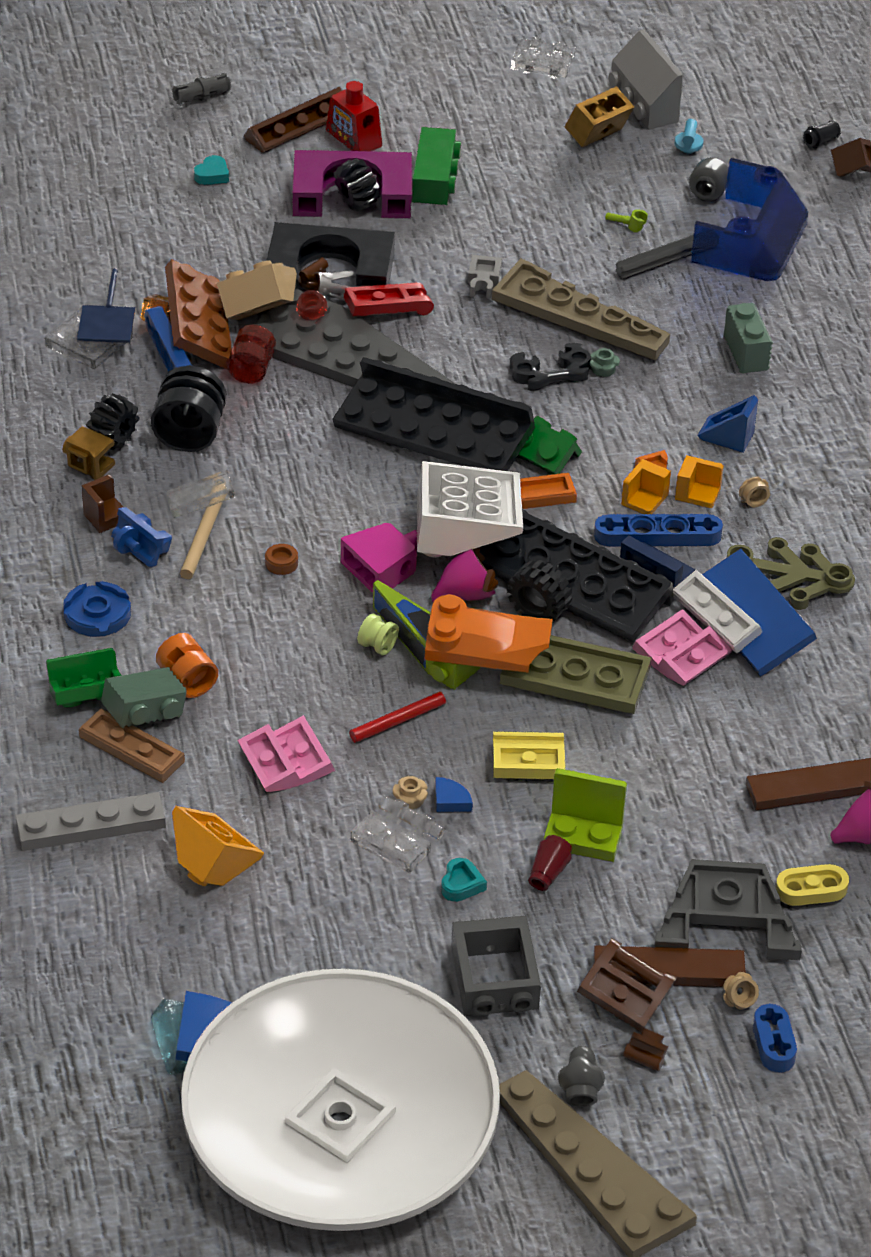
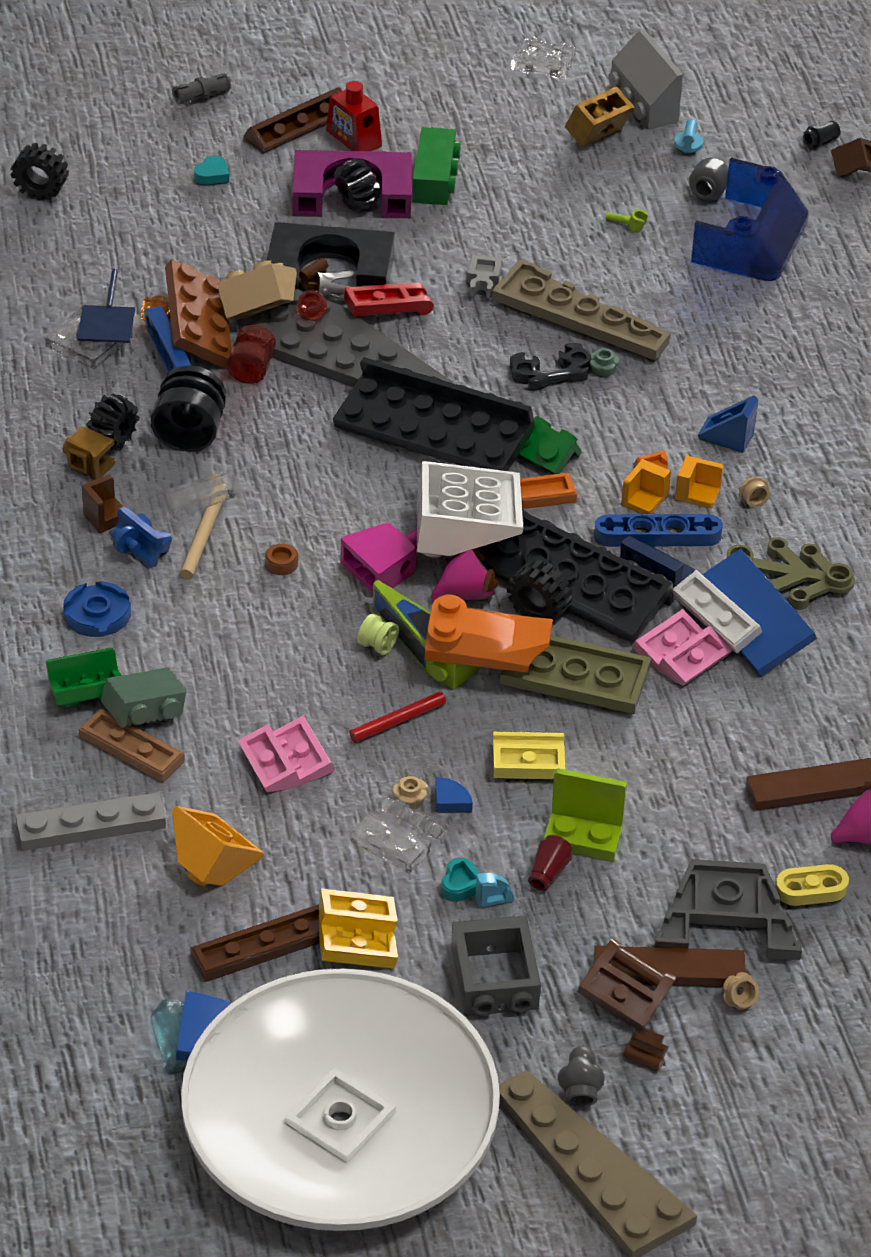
(46, 161): none -> black tyre
(188, 663): orange wheel -> none
(257, 944): none -> reddish brown tile
(357, 928): none -> yellow slope
(492, 890): none -> medium azure tile
(655, 257): dark grey axle -> none
(747, 338): sand green brick -> none
(782, 1036): blue beam -> none

